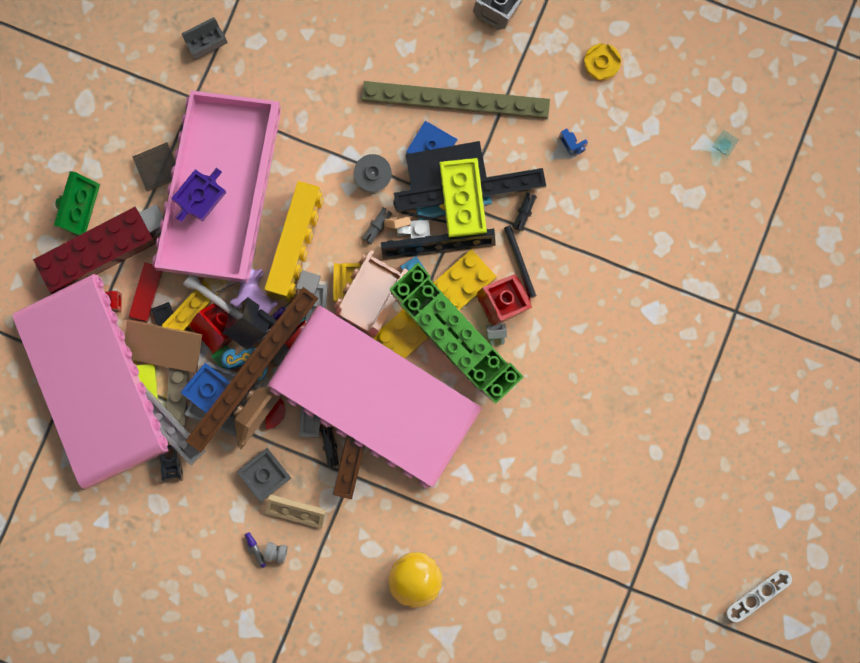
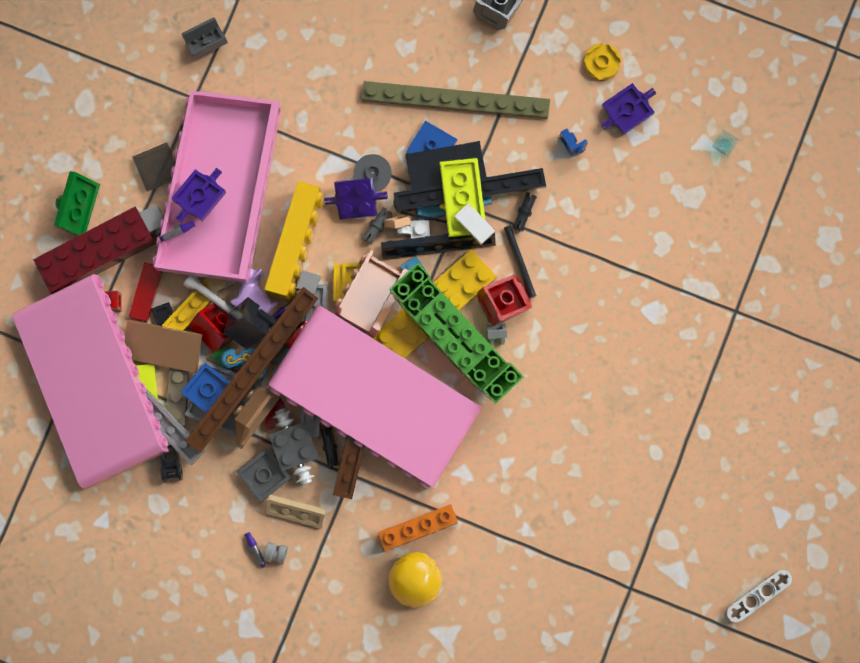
(178, 229): none -> piece
(293, 446): none -> dark grey plate
(355, 198): none -> dark purple plate
(418, 527): none -> orange brick
(474, 224): none -> white tile
(628, 109): none -> dark purple plate

